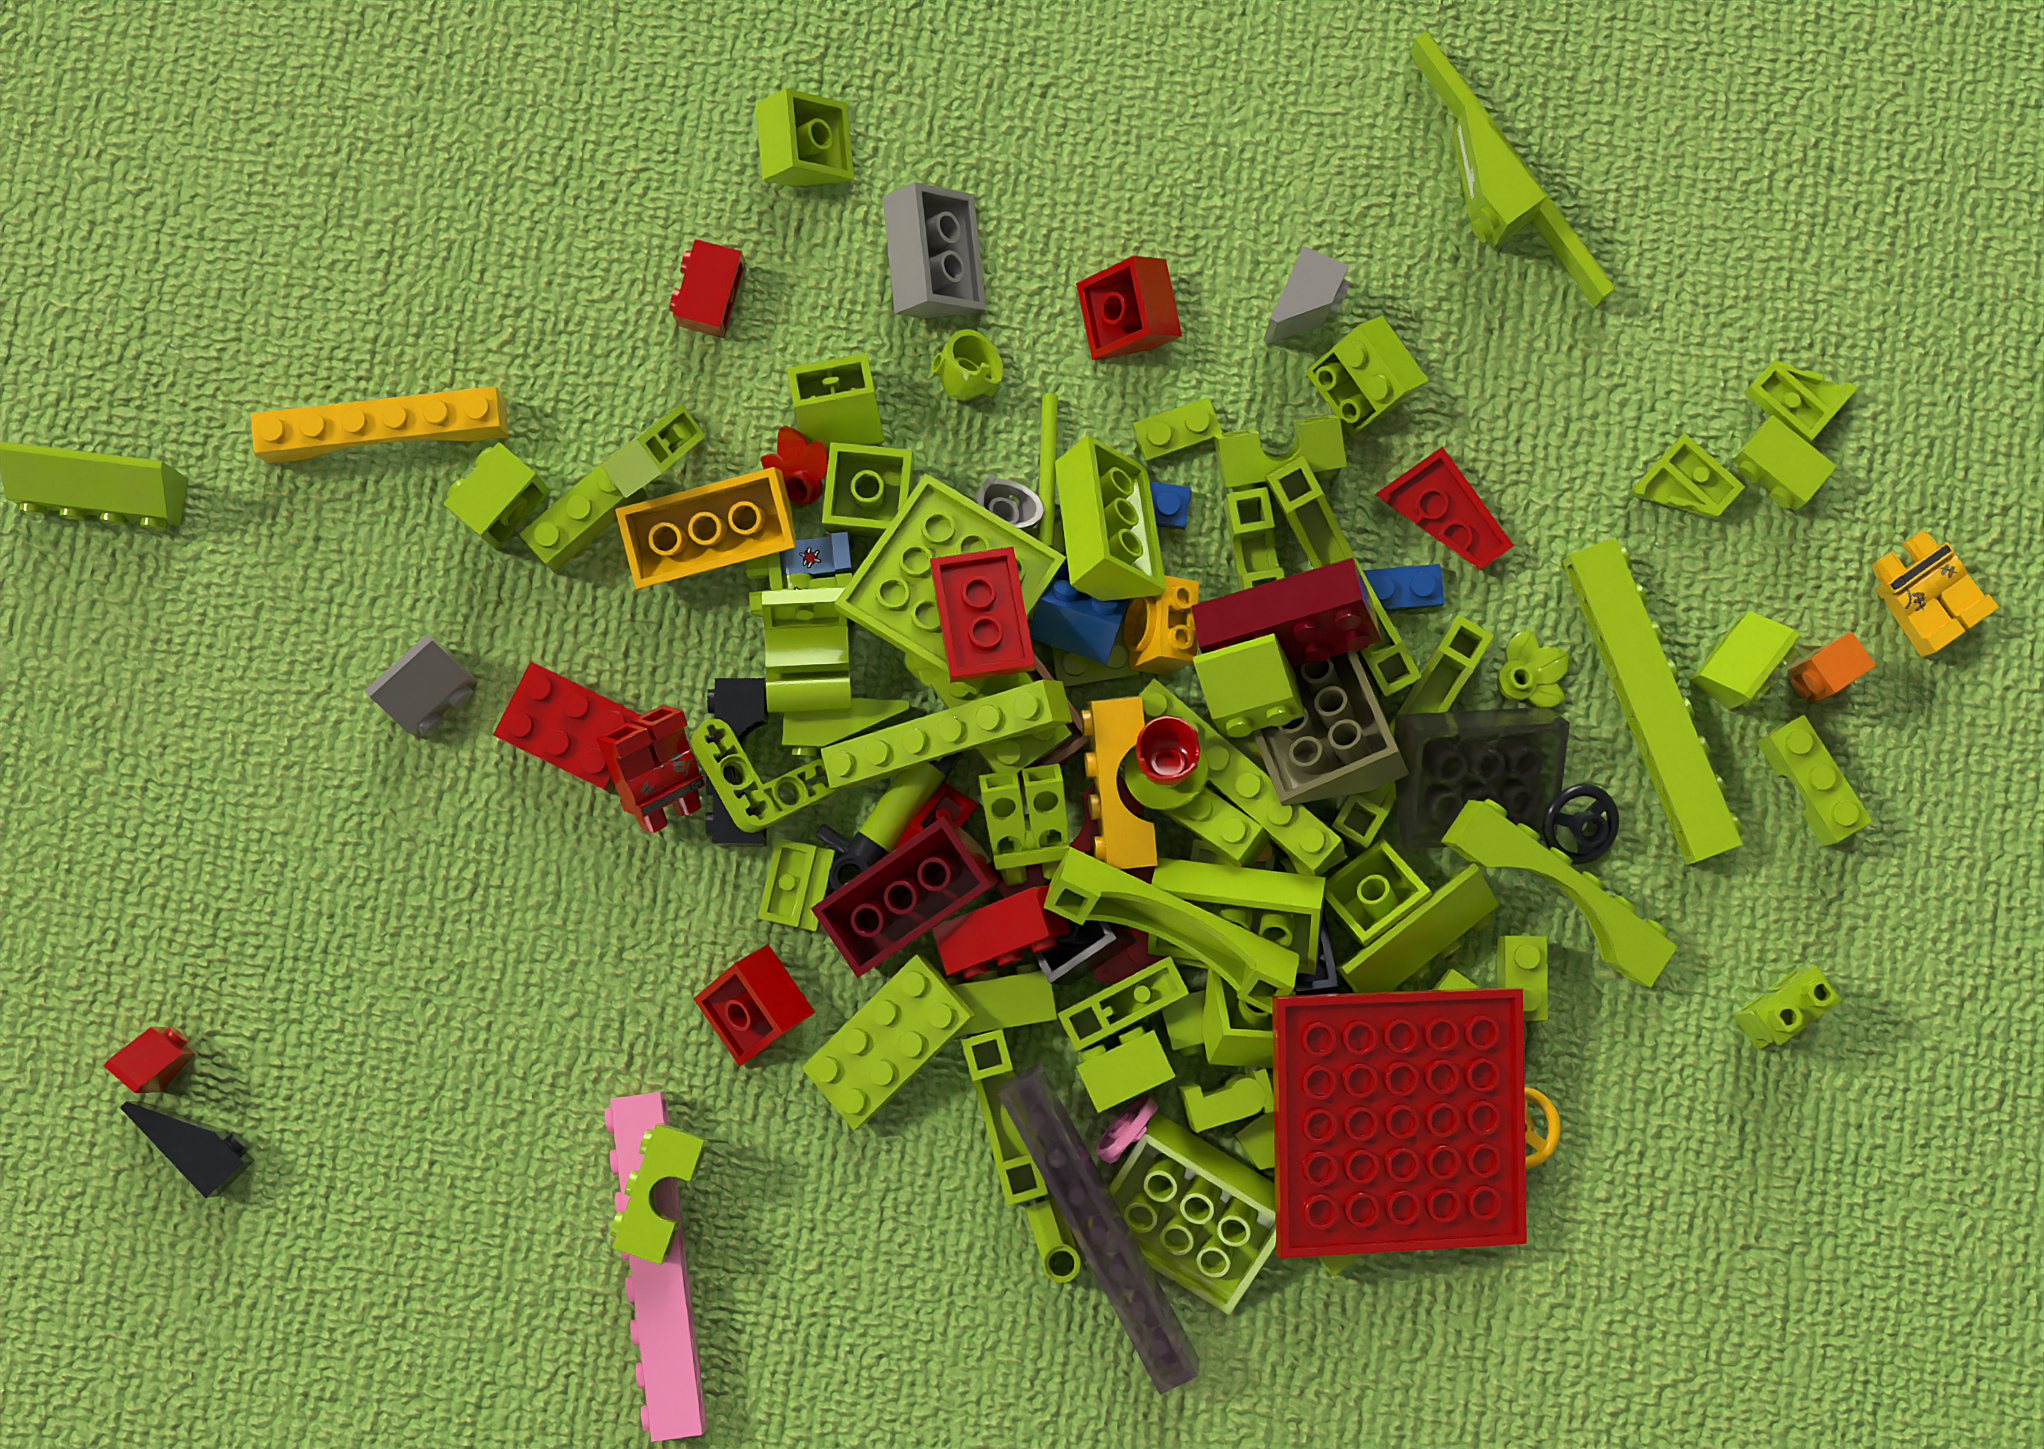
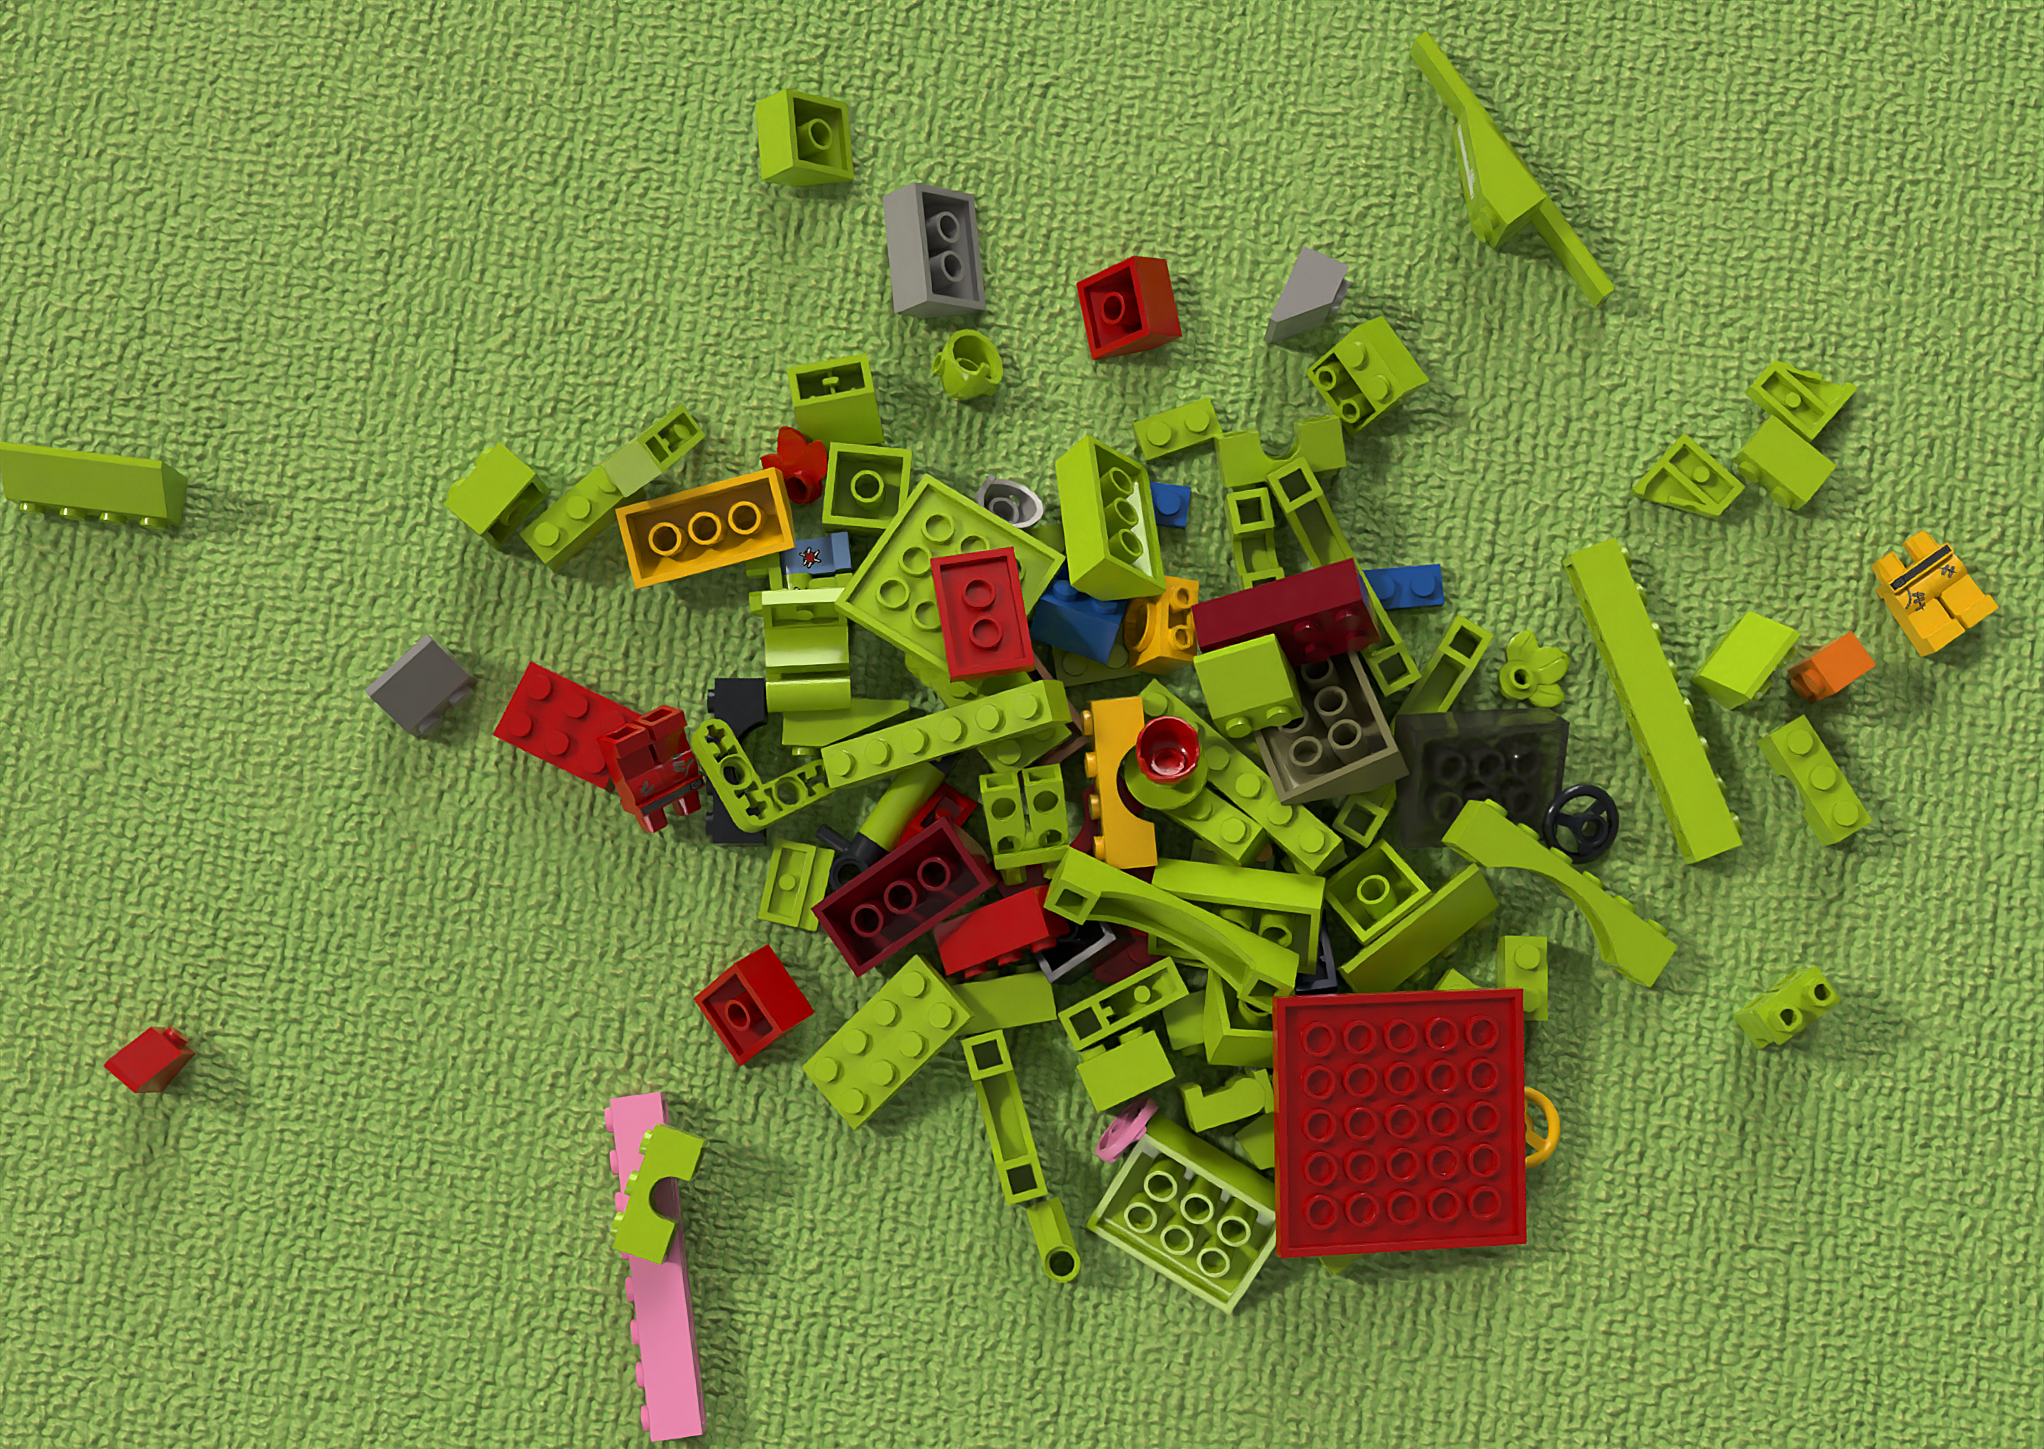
(198, 1150): black slope -> none
(322, 429): yellow arch -> none
(707, 288): red brick -> none
(1047, 471): lime bar -> none
(1100, 1228): brick -> none
(1448, 509): red wing -> none

